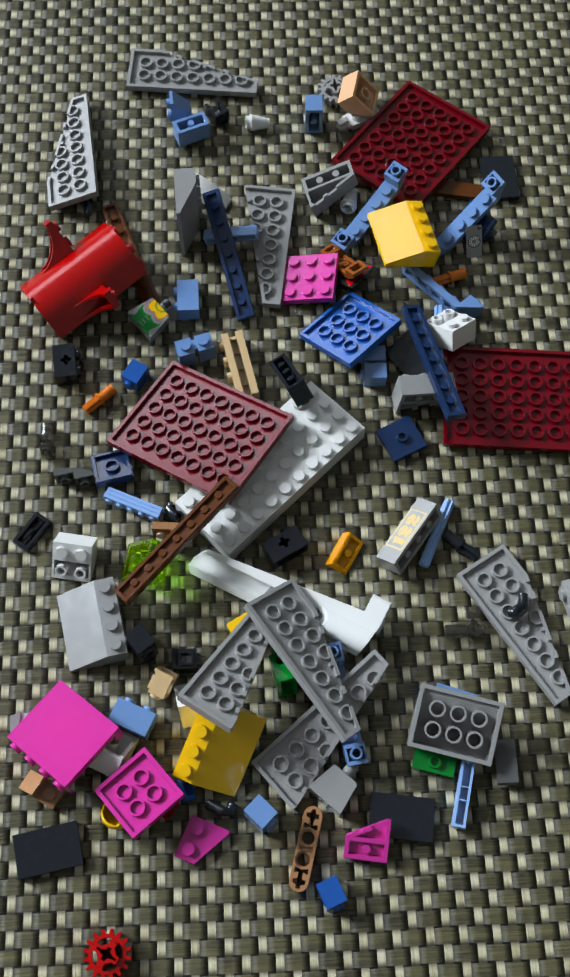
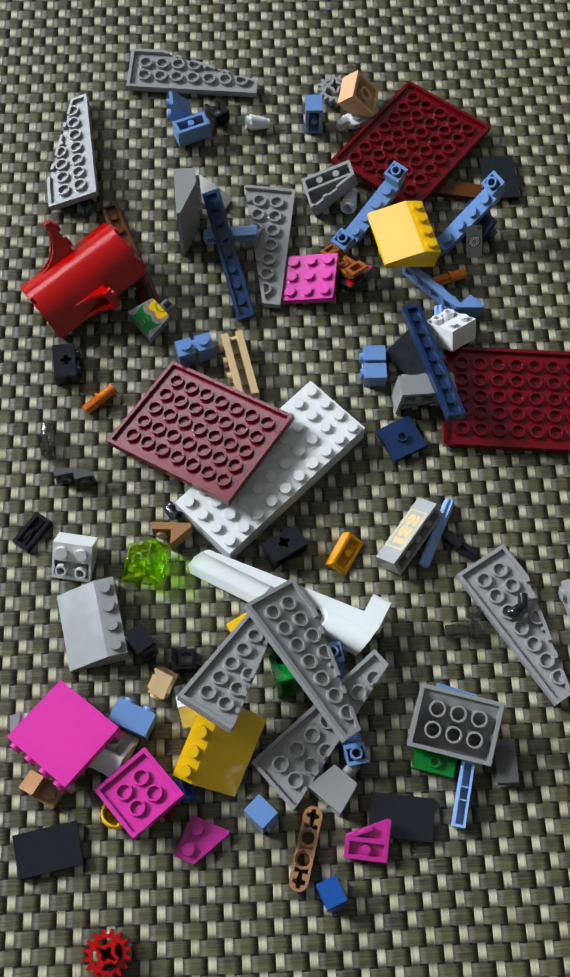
(111, 468): dark blue plate -> none
(133, 504): light blue piece -> none
(135, 375): blue brick -> none
(177, 540): reddish brown tile -> none
(187, 299): medium blue brick -> none
(218, 809): black arm -> none
(291, 380): black brick -> none
(350, 329): blue plate -> none

